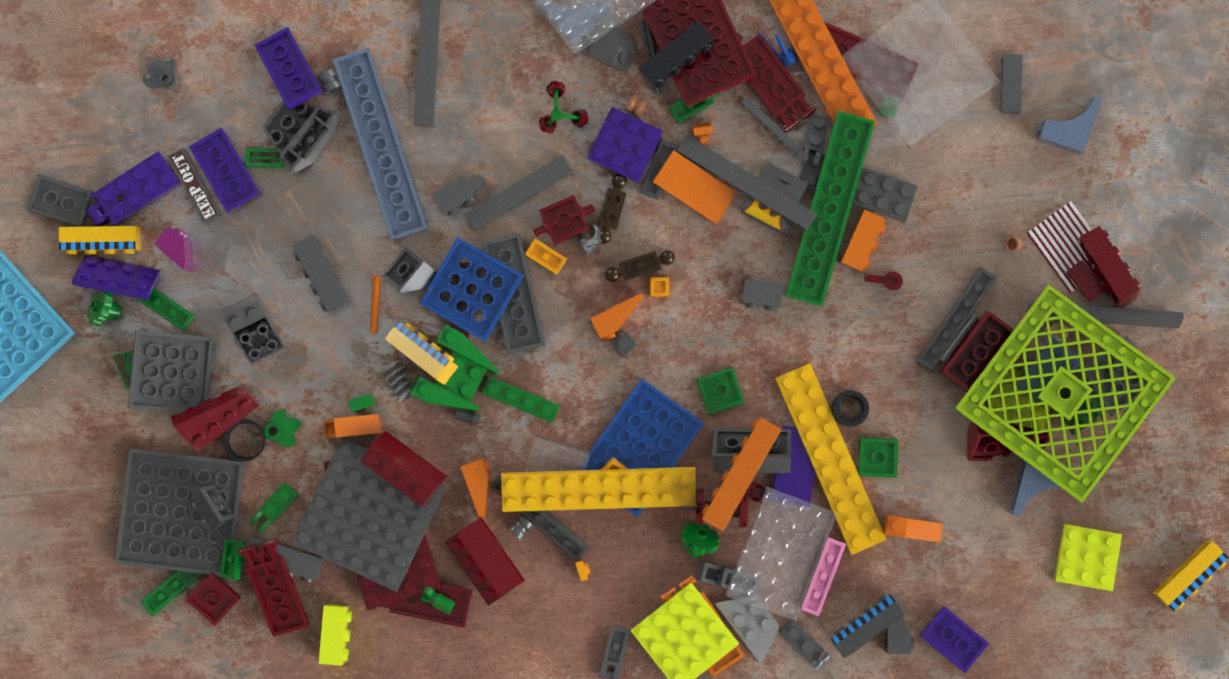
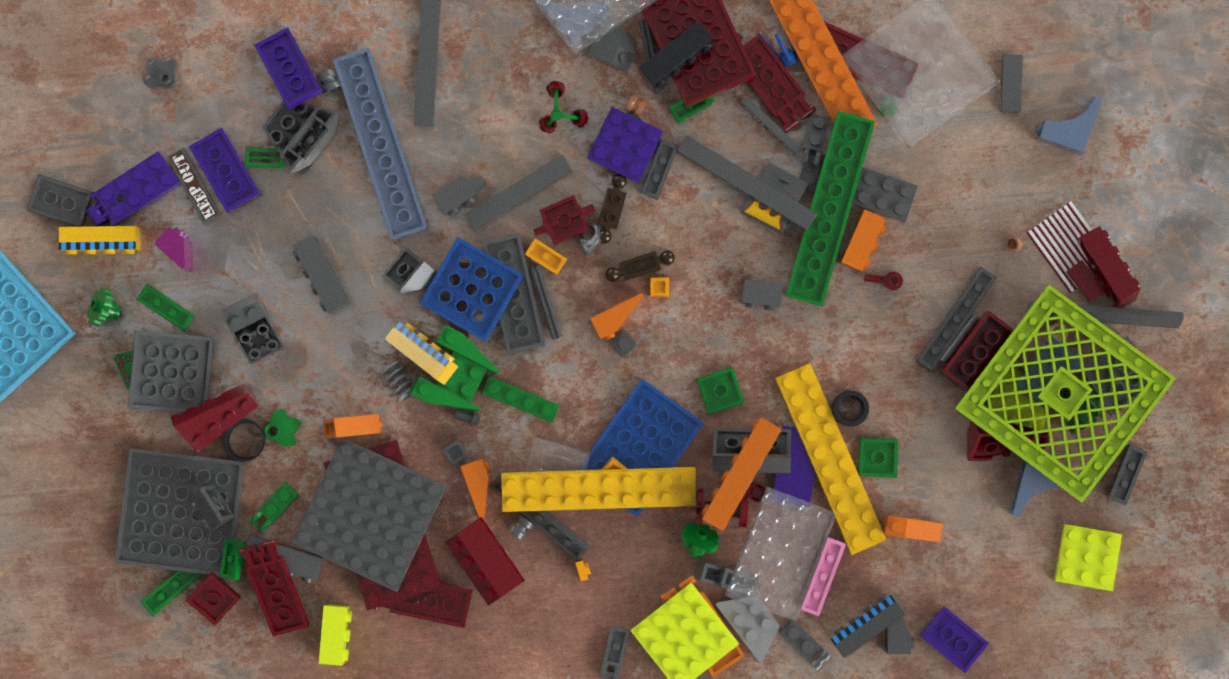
(116, 277): dark purple plate -> none
(362, 402): green piece -> none
(375, 304): orange bar -> none
(403, 468): dark red slope -> none
(438, 600): green bar -> none
(455, 452): none -> dark grey plate
(545, 302): none -> dark grey axle
(694, 187): orange tile -> none
(702, 130): orange tile -> none
(1127, 474): none -> dark grey plate
(1190, 575): yellow brick -> none

